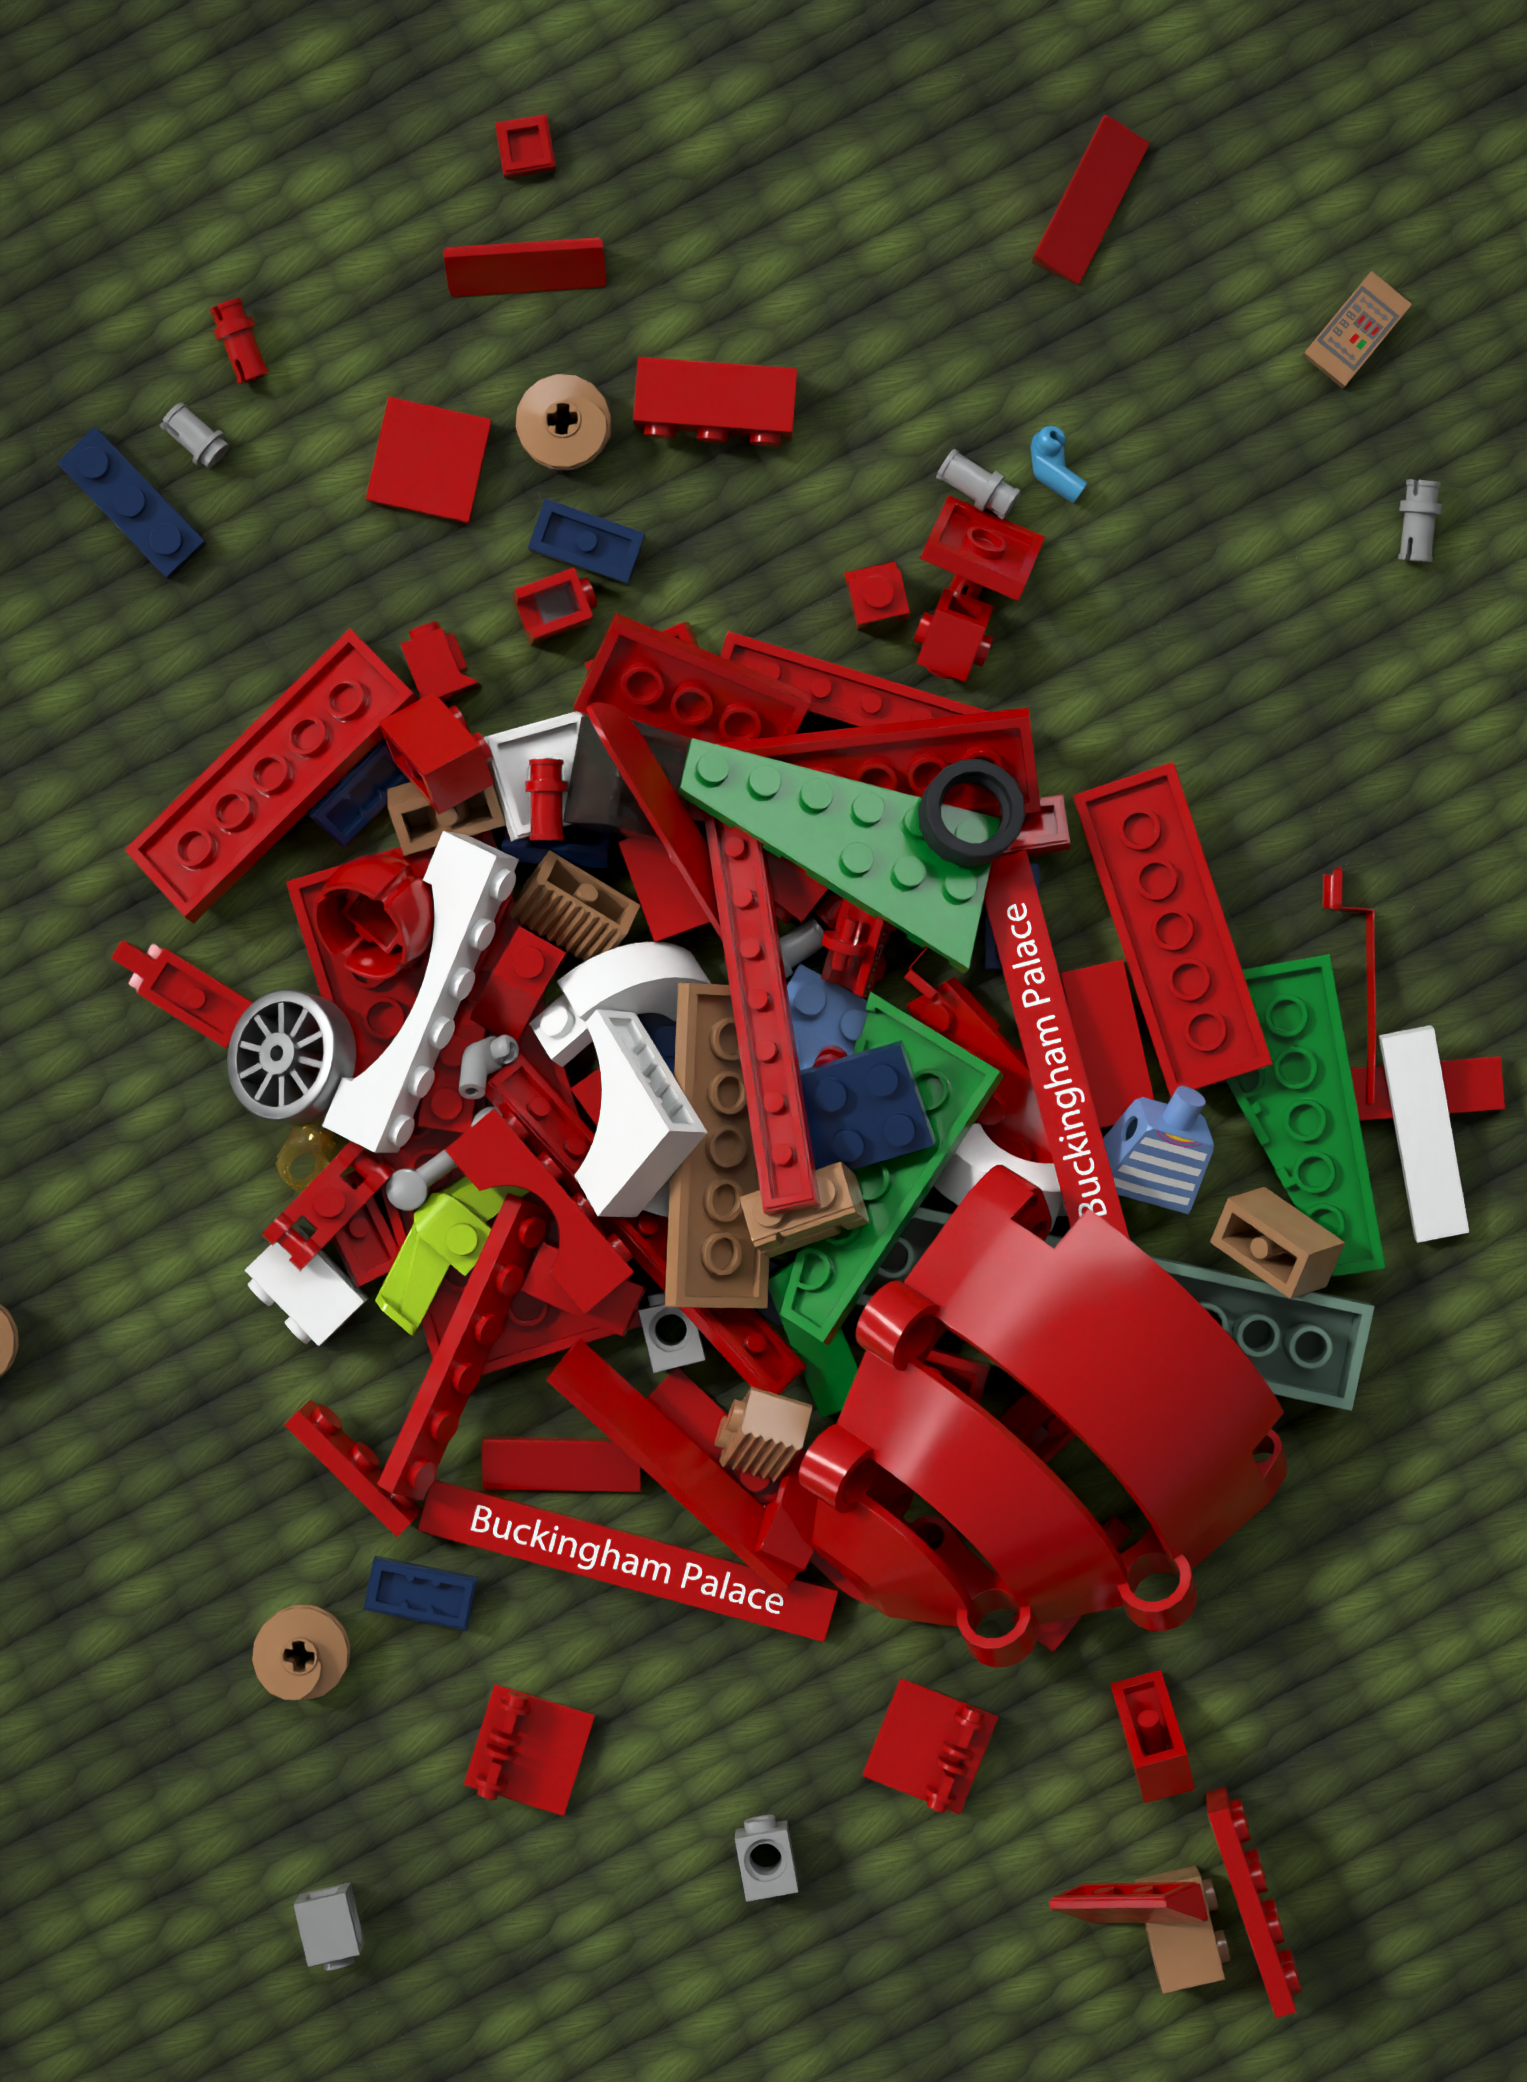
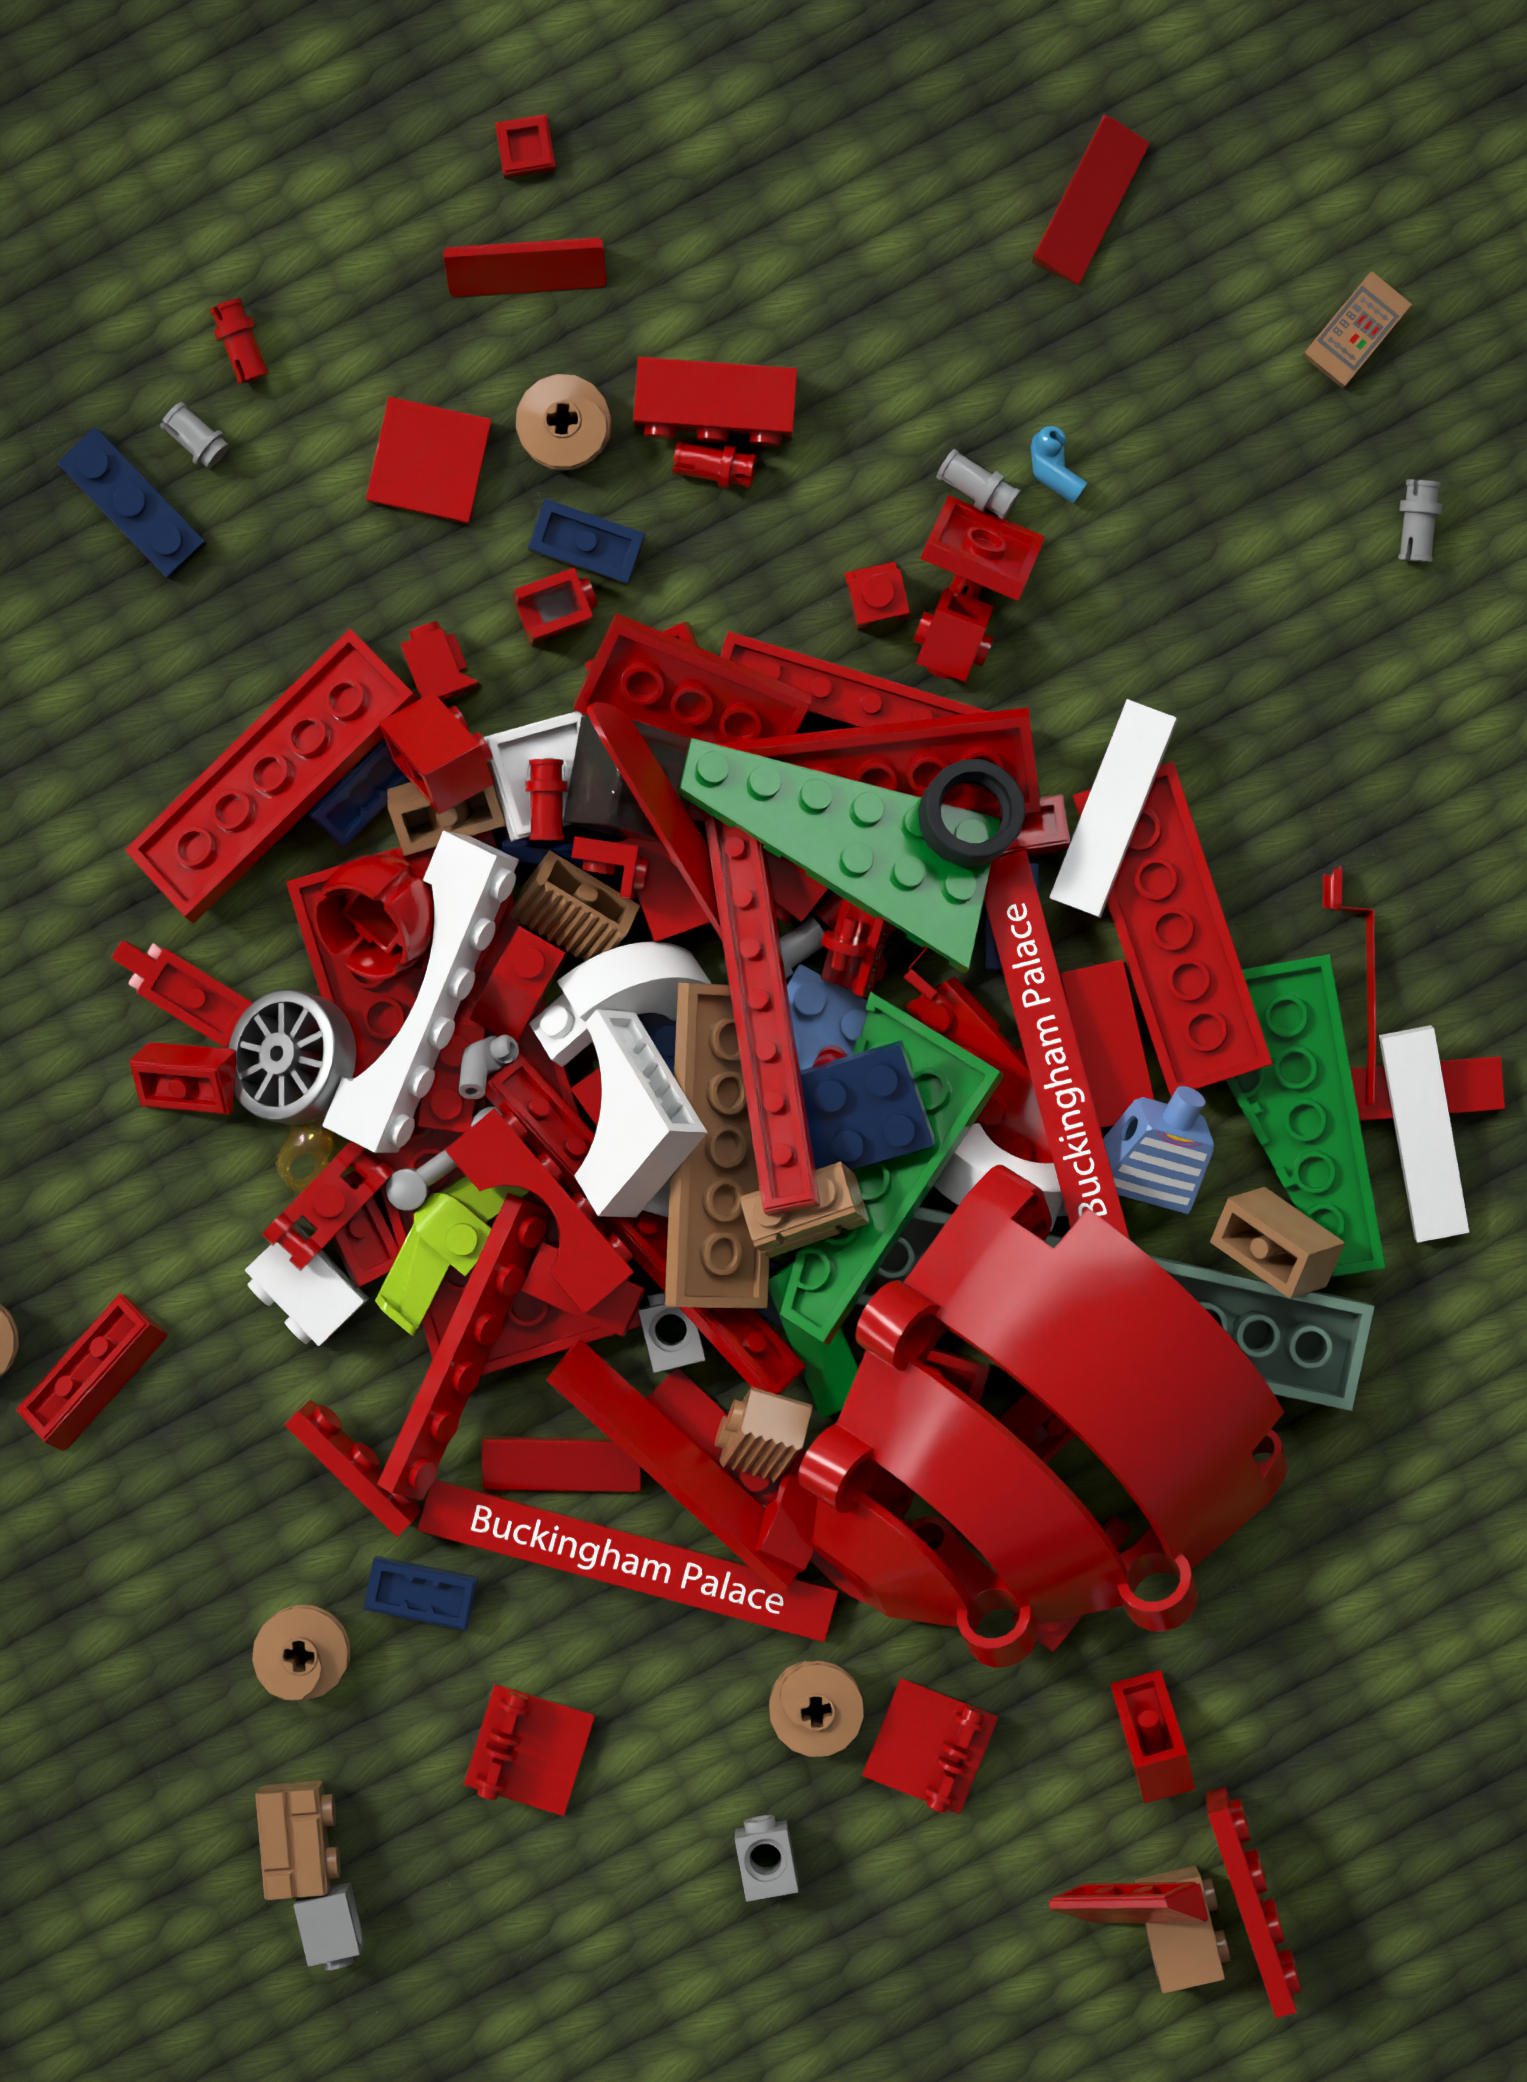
(91, 1373): none -> red slope
(185, 1077): none -> red slope
(295, 1839): none -> medium nougat brick
(603, 857): none -> red bracket
(715, 464): none -> red pin
(793, 1693): none -> medium nougat piece
(1113, 808): none -> white tile

